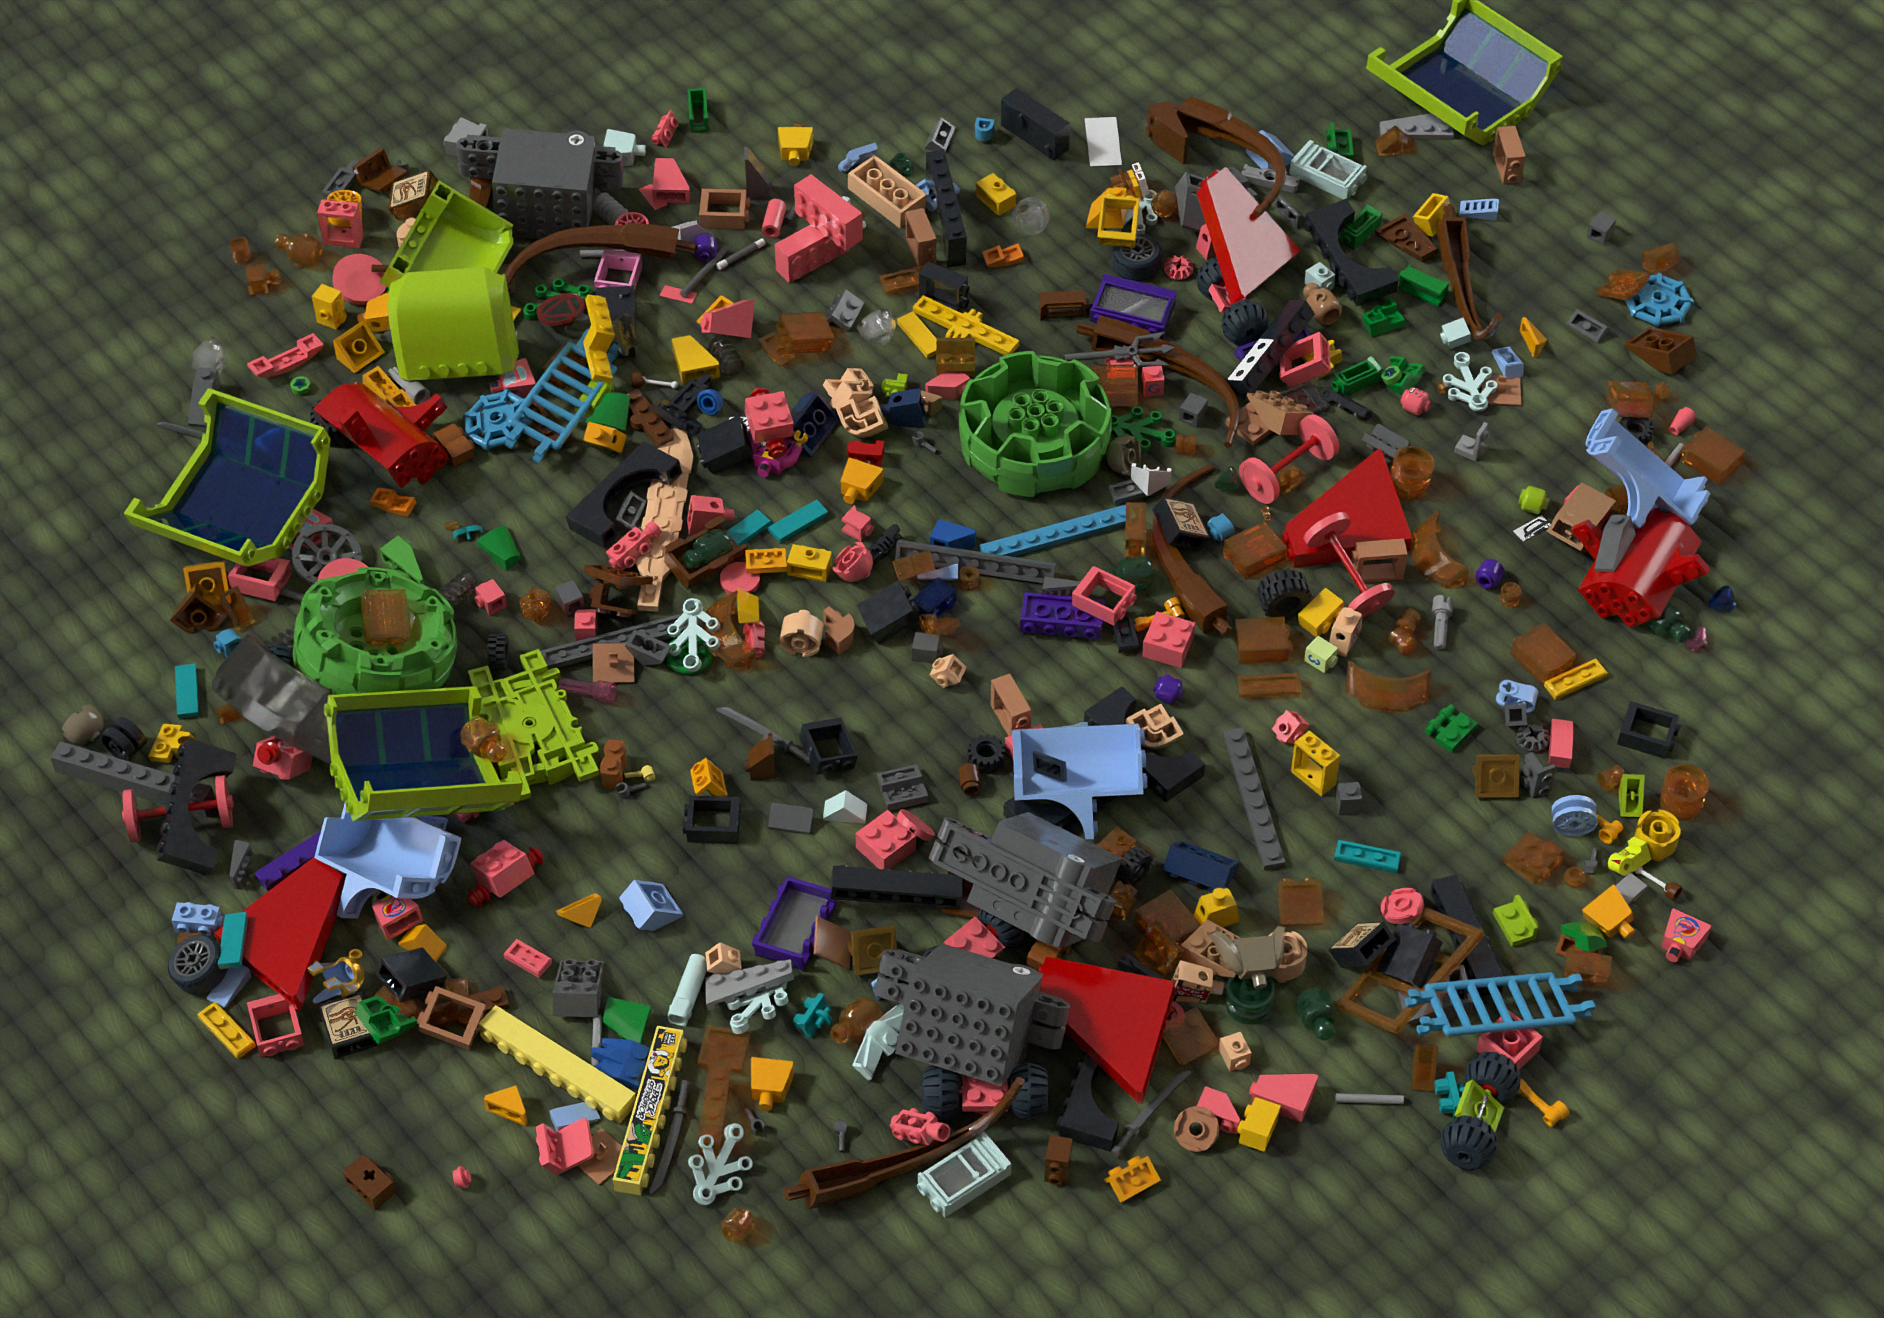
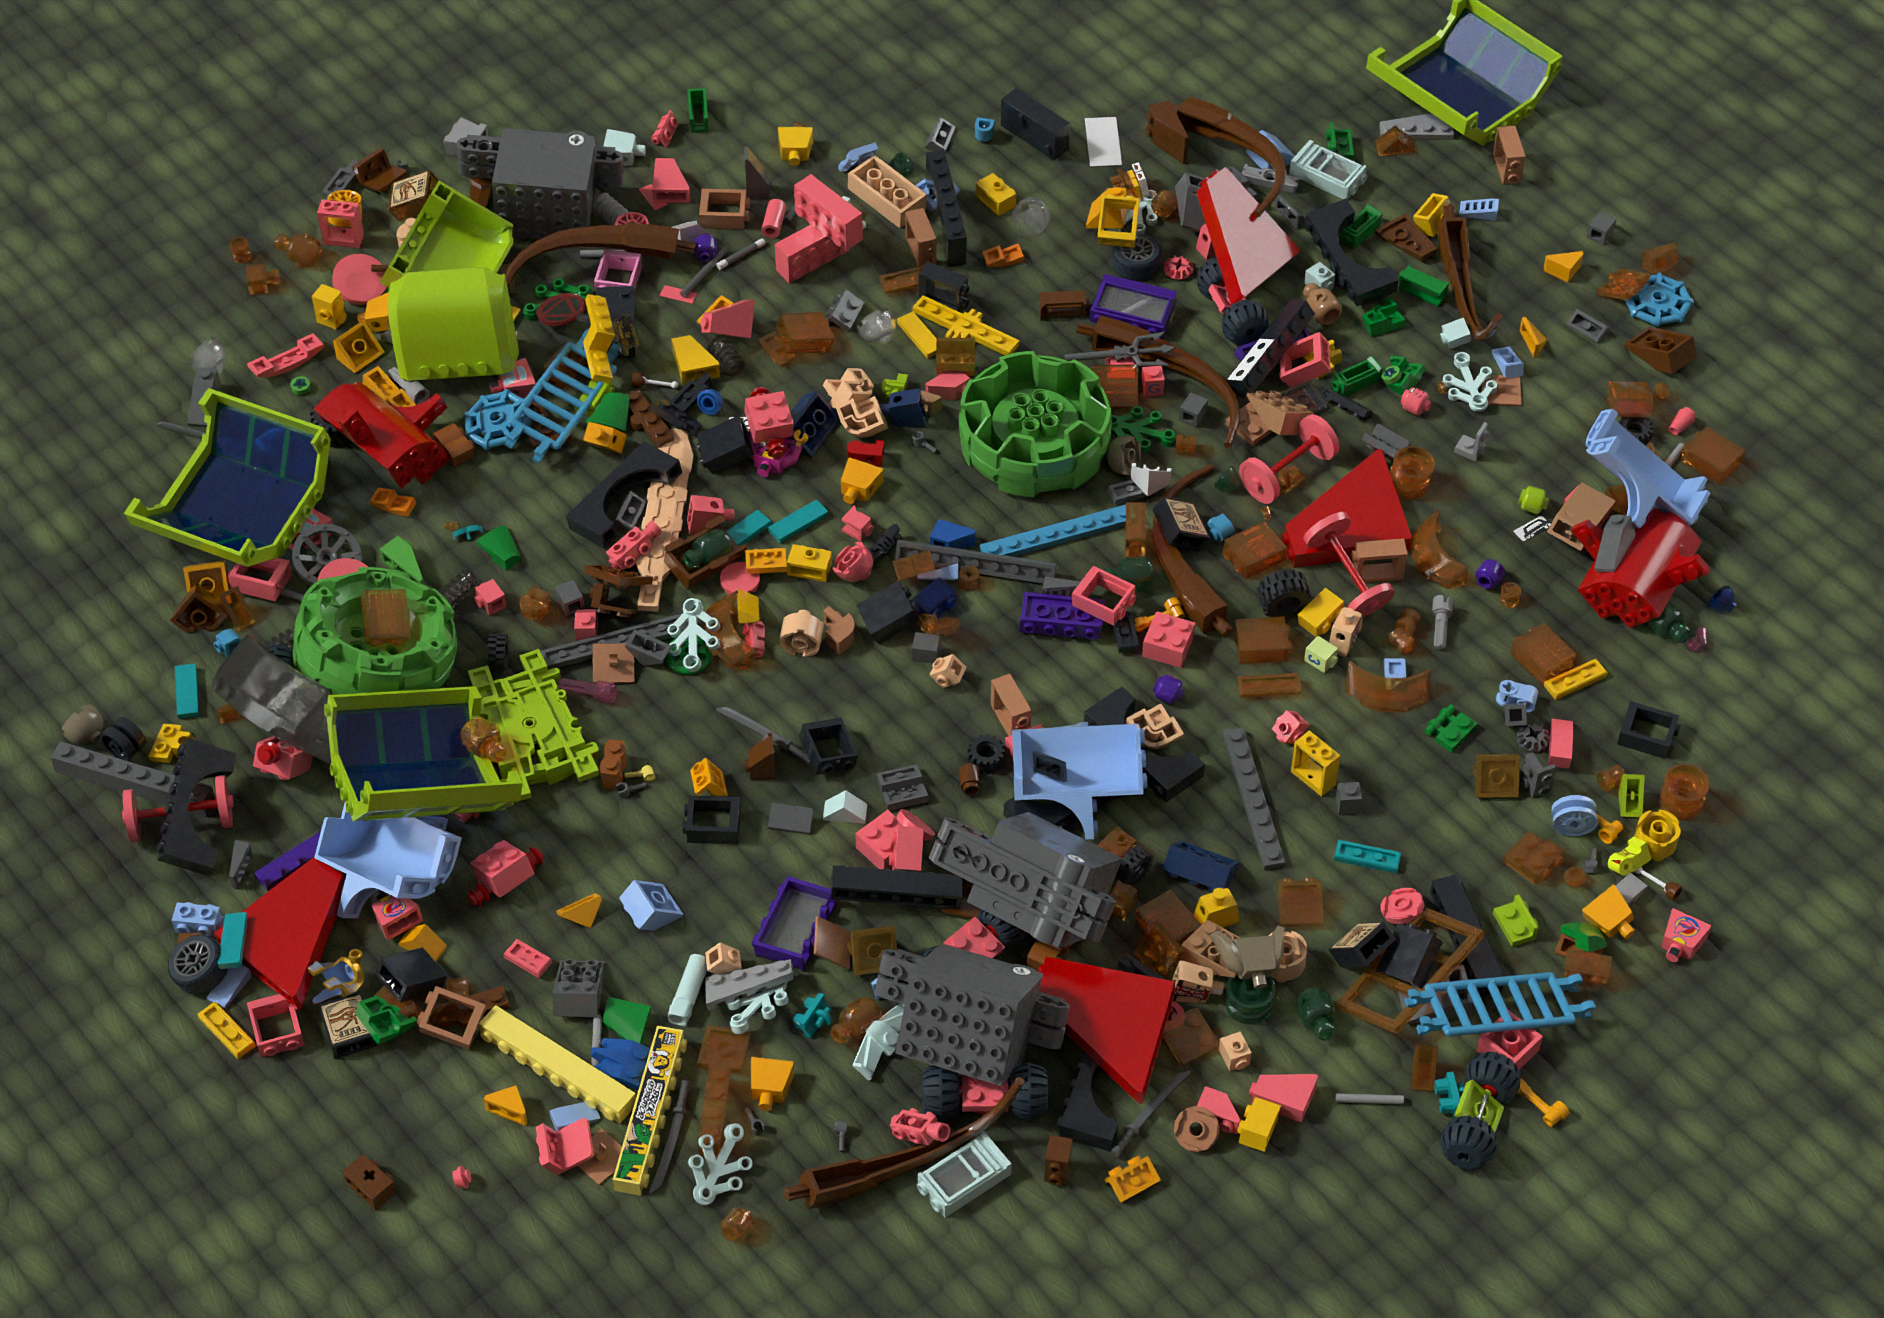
(907, 849): none -> coral brick
(1394, 668): none -> light blue slope
(1563, 265): none -> light orange slope

